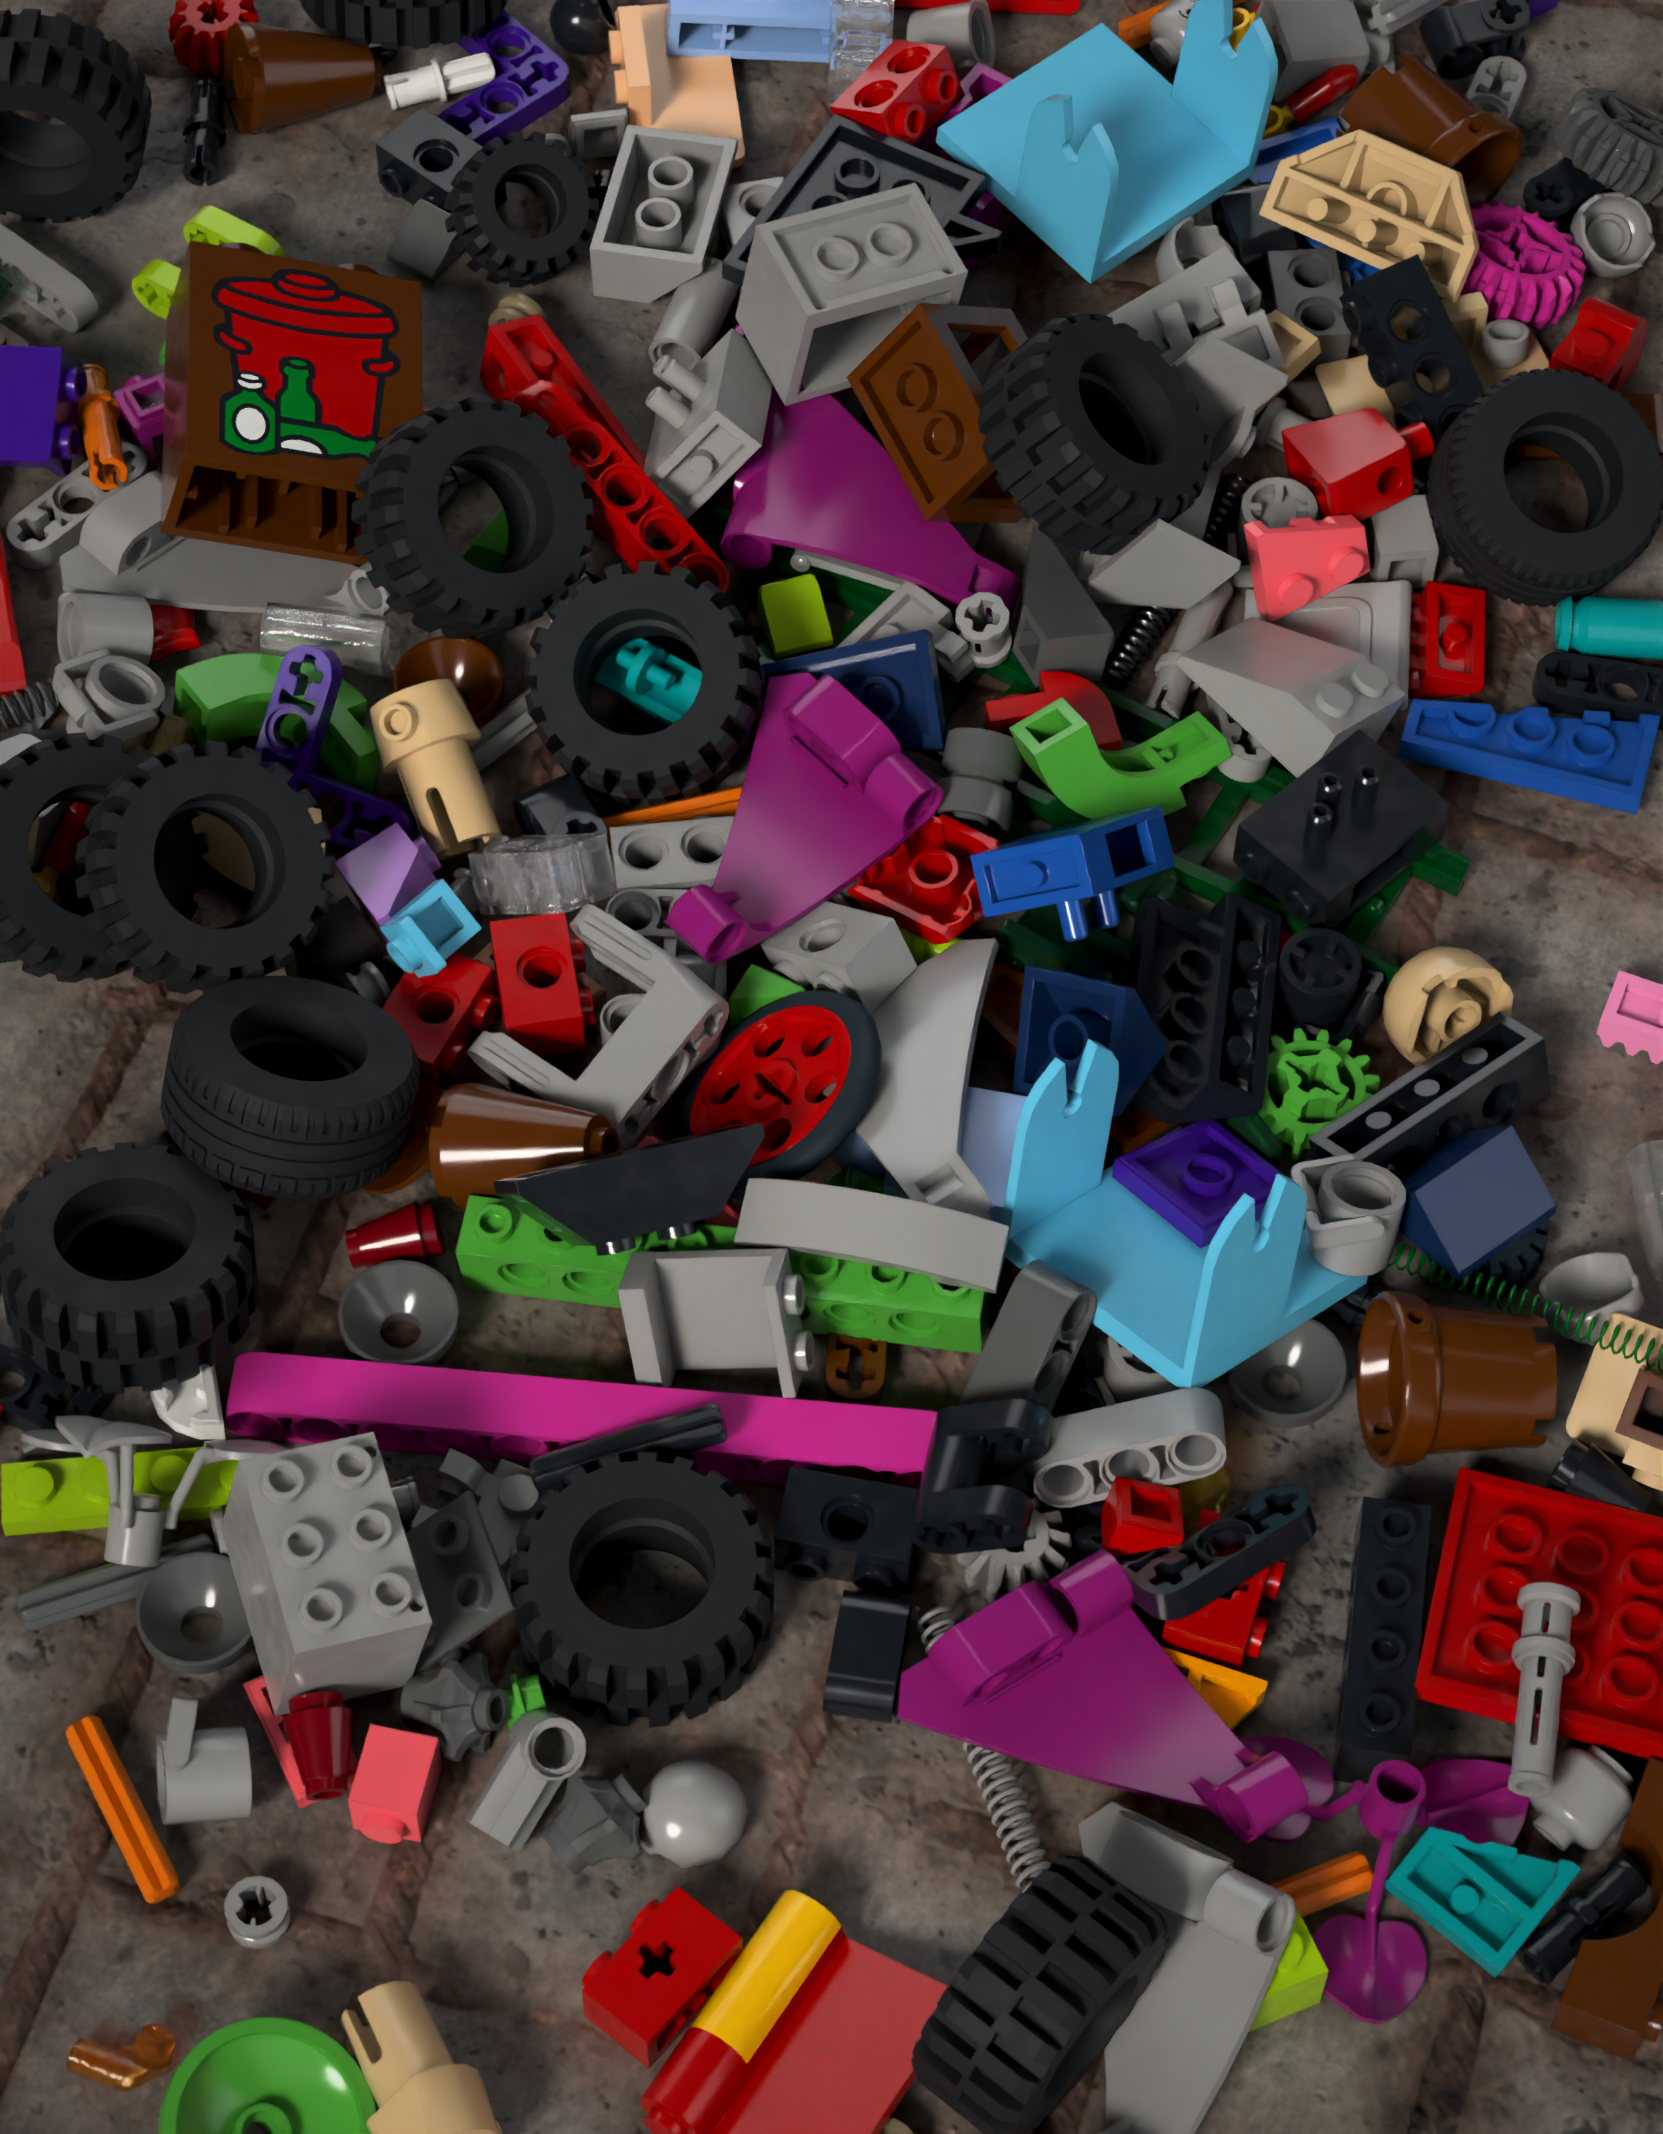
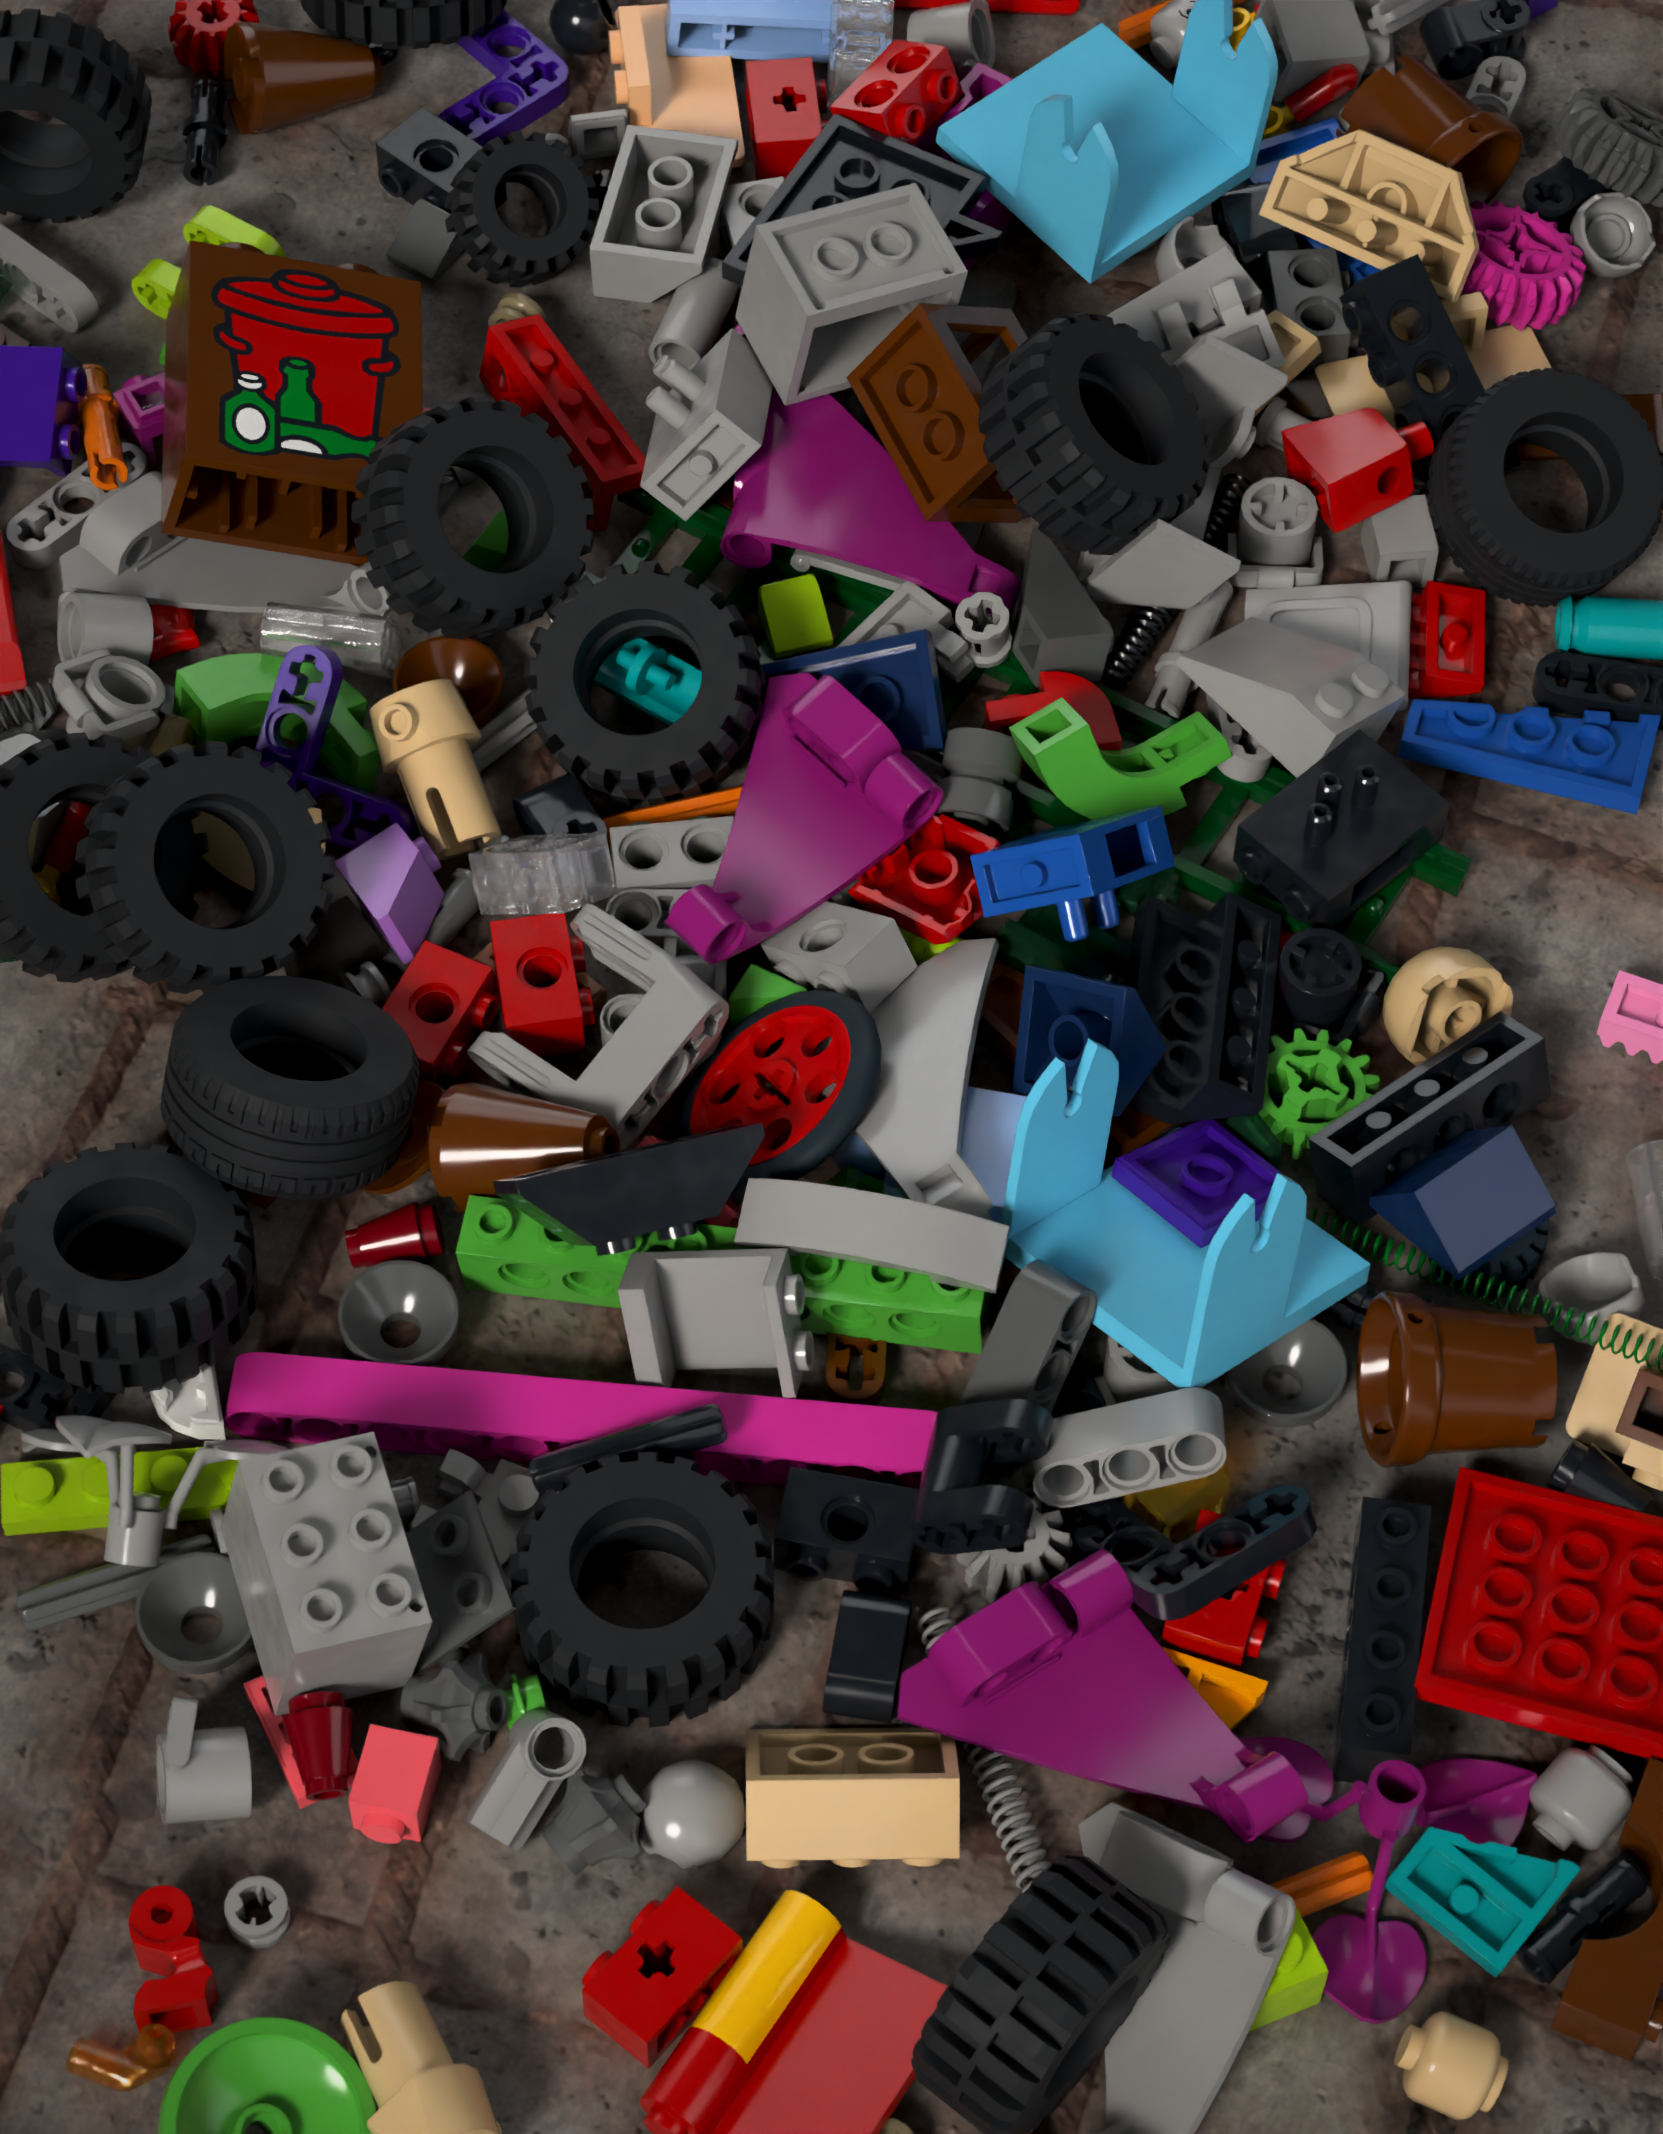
(123, 1809): orange axle -> none
(169, 1945): none -> red leg
(429, 930): medium azure bracket -> none
(438, 80): white axle -> none
(617, 473): red piece -> none
(783, 113): none -> red brick
(851, 1796): none -> tan slope
(1141, 1517): red slope -> none
(1303, 561): coral wing -> none
(1354, 1215): light grey piece -> none
(1451, 2065): none -> tan head
(1505, 343): light grey hinge -> none
(1542, 1663): light grey pin -> none
(1602, 343): red brick -> none

